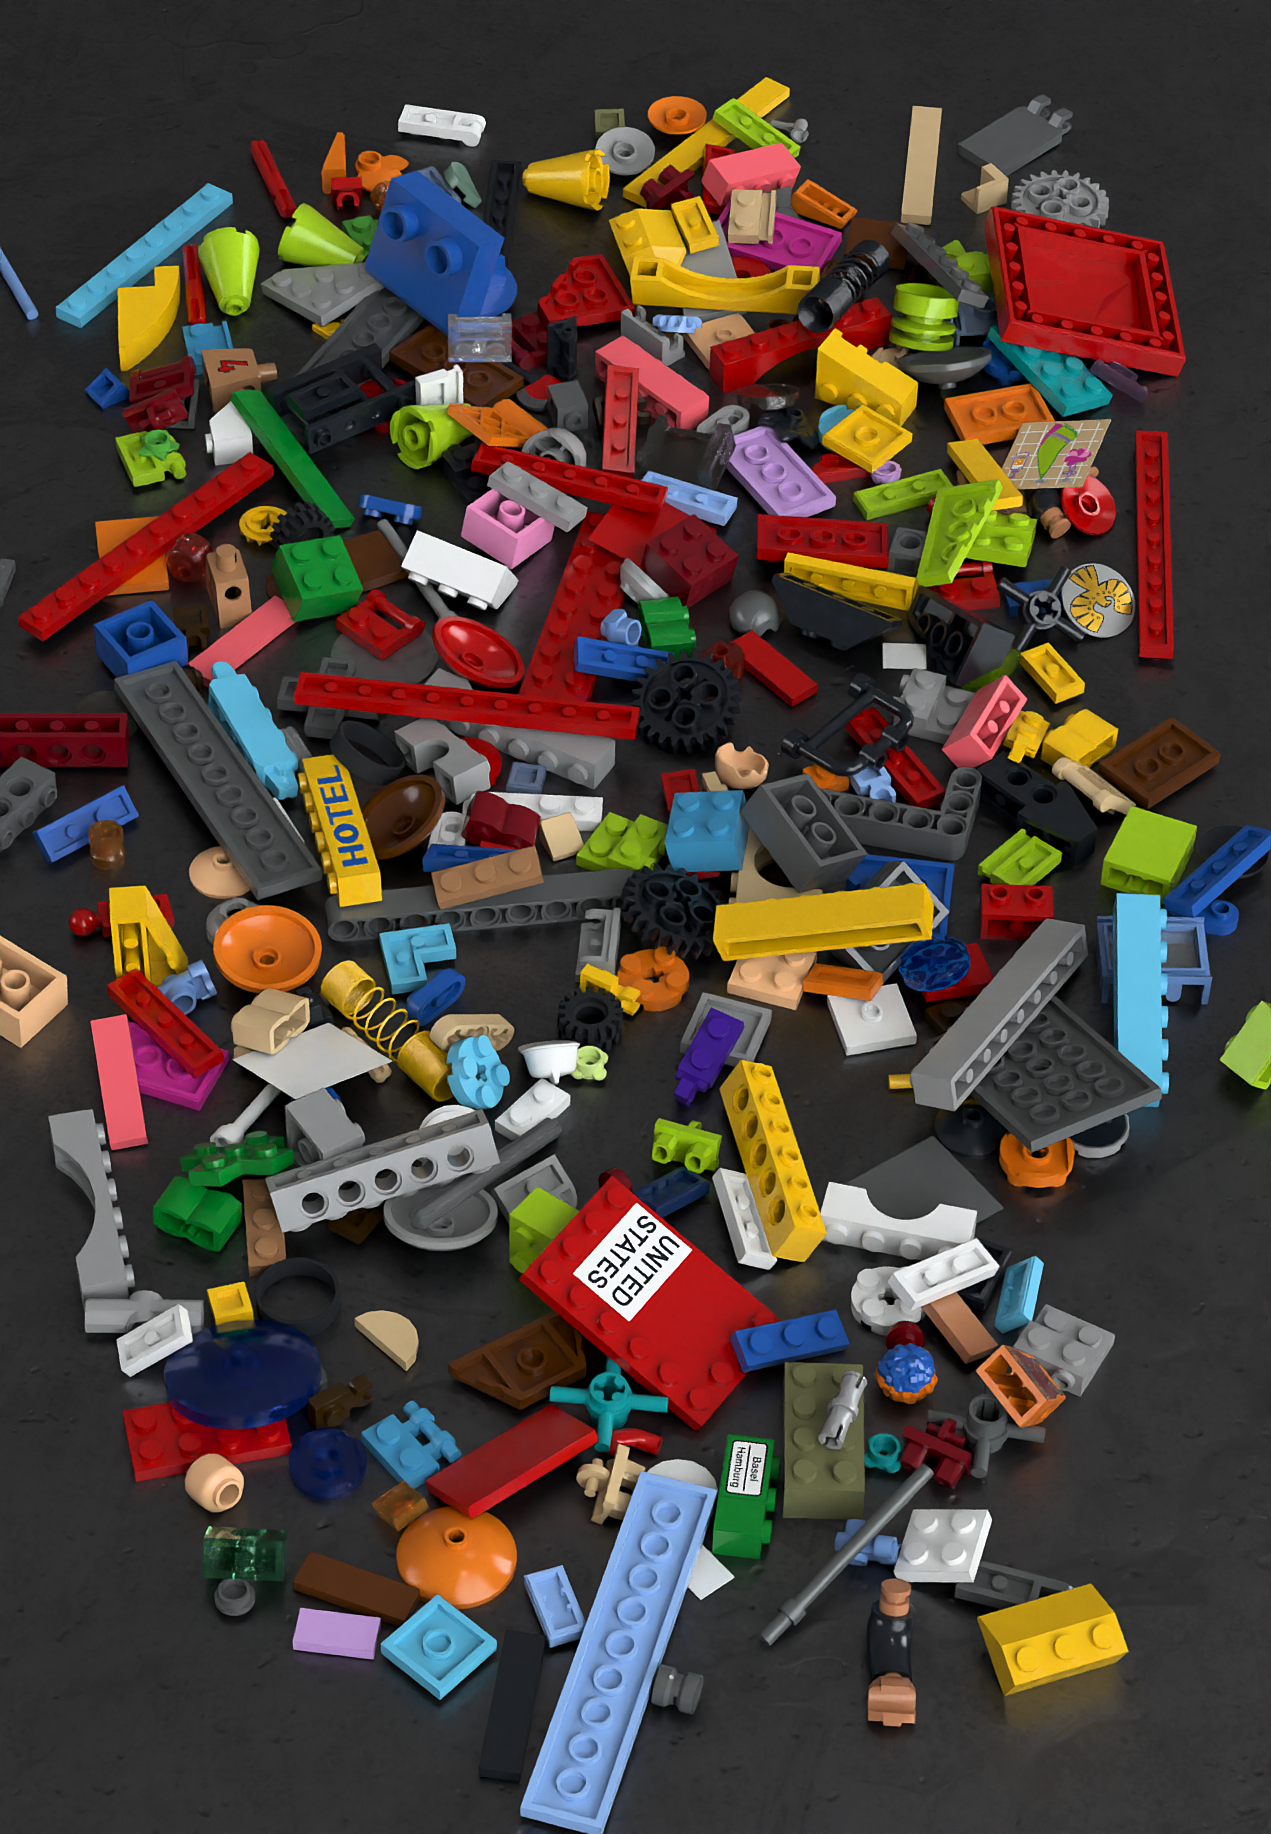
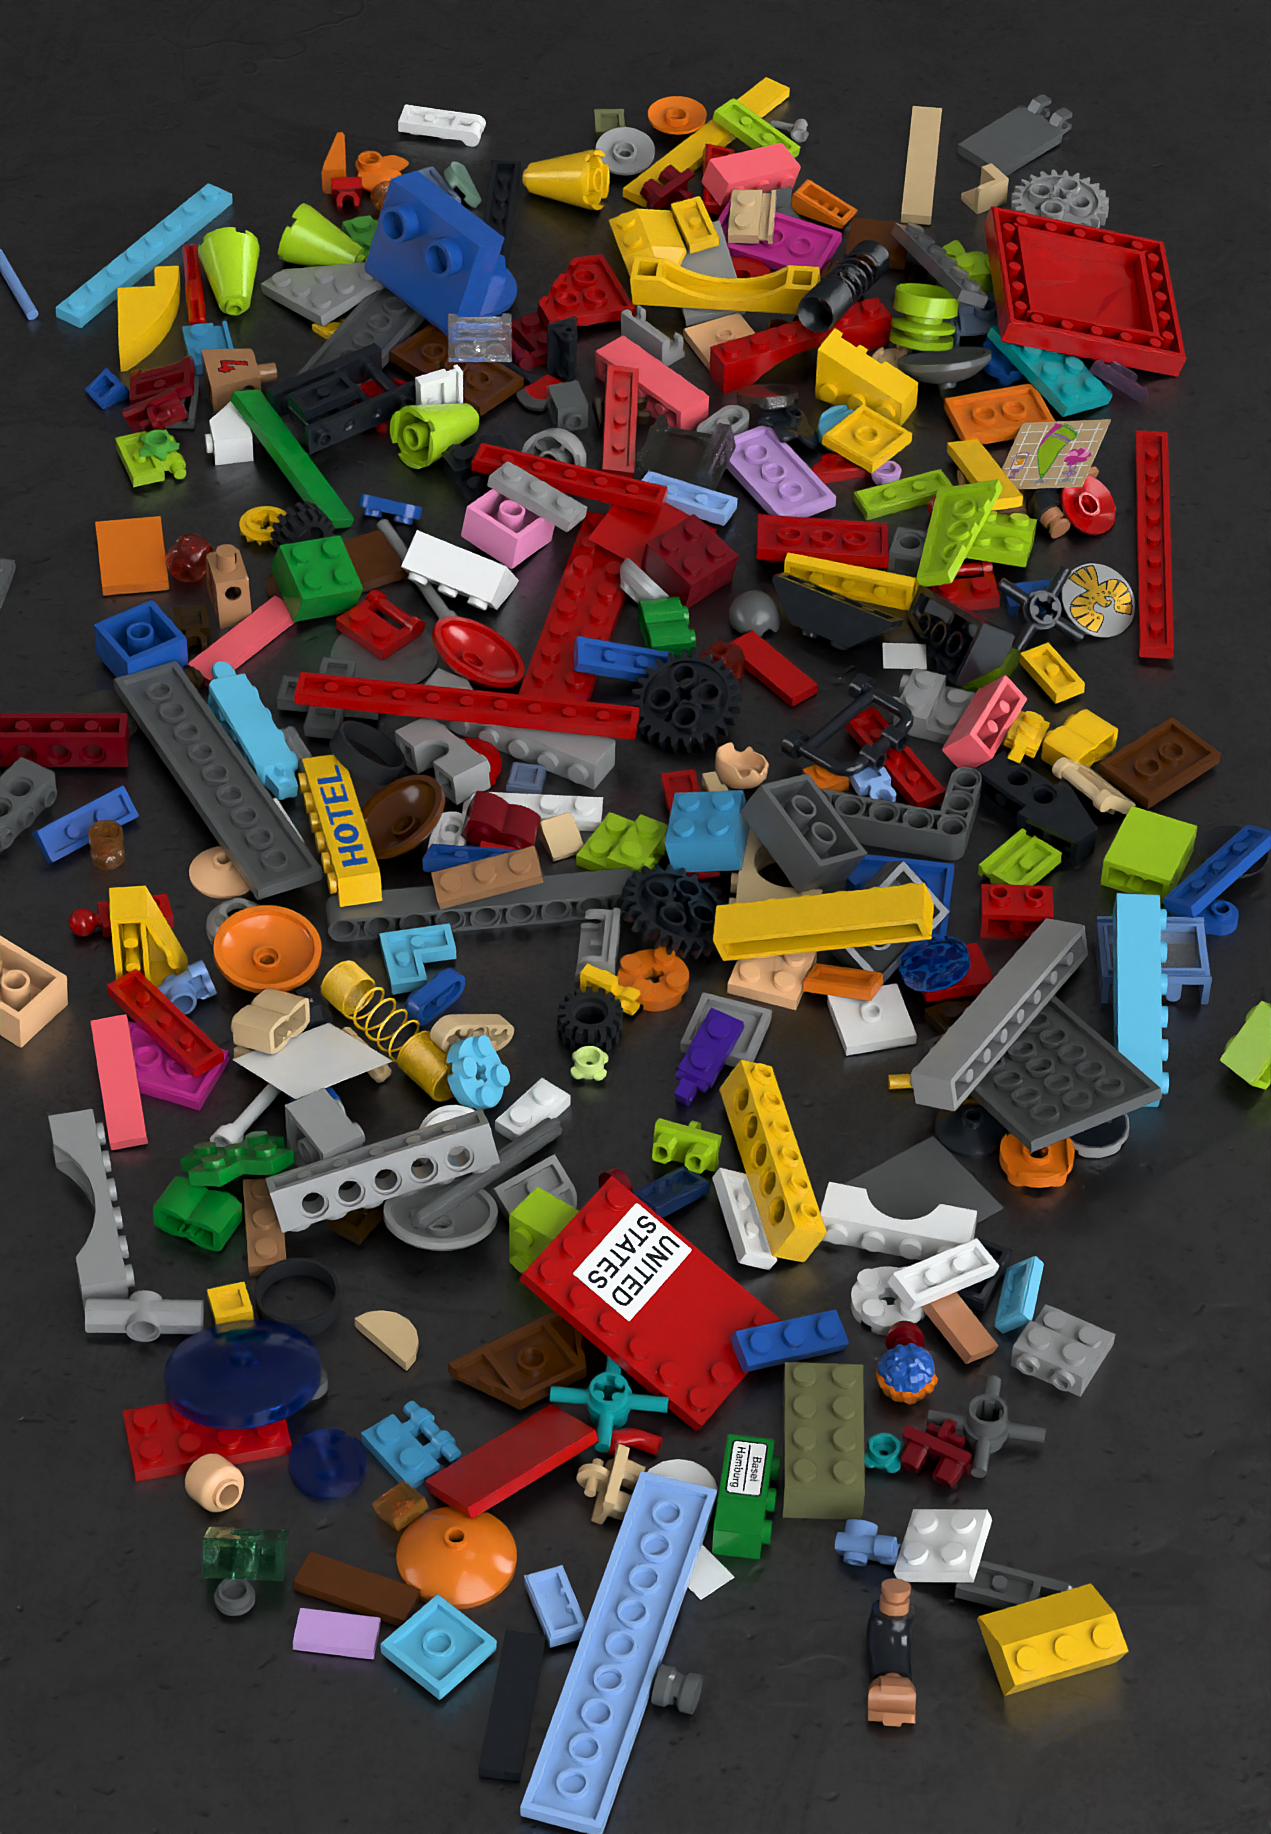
(145, 546): red plate -> none
(154, 1340): white plate -> none
(273, 179): red axle -> none
(334, 1404): dark brown plate -> none
(501, 425): orange piece -> none
(550, 1058): white piece -> none
(620, 628): medium blue plate -> none
(677, 323): light blue gear -> none
(794, 1609): dark grey bar -> none
(842, 1410): light grey pin -> none
(1026, 1391): orange torso -> none

